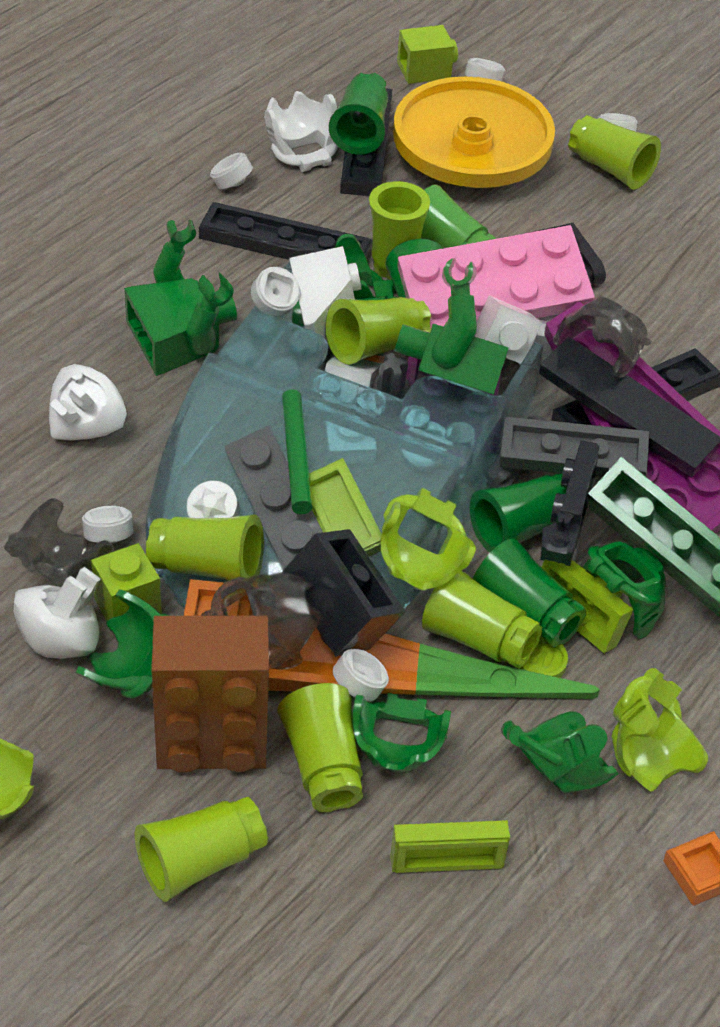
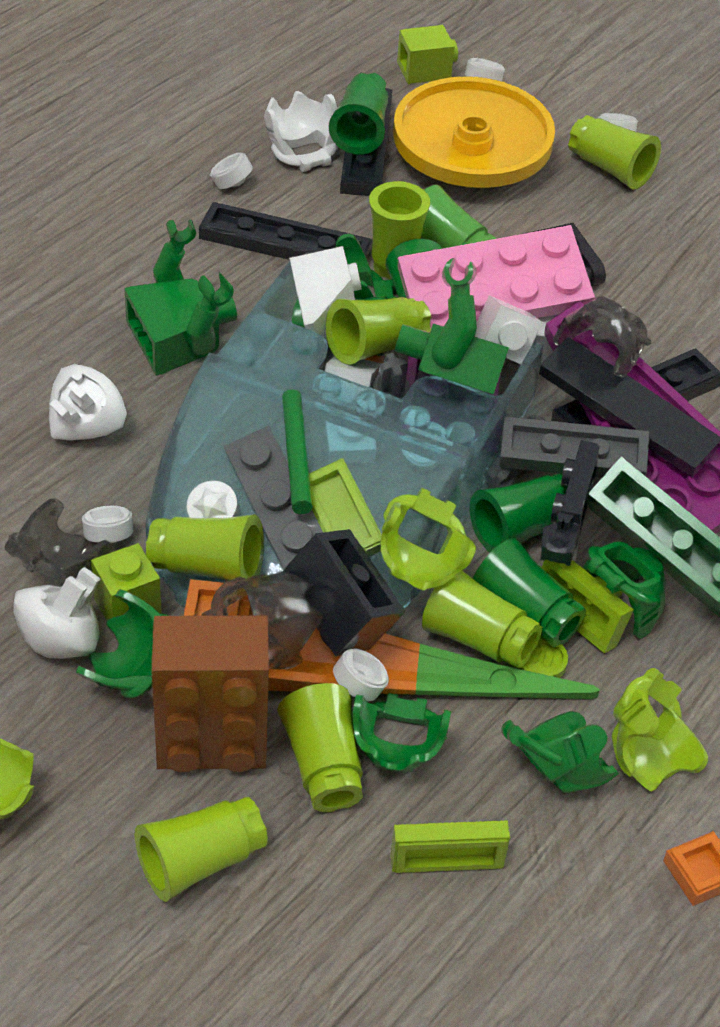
(275, 291): white tile -> none

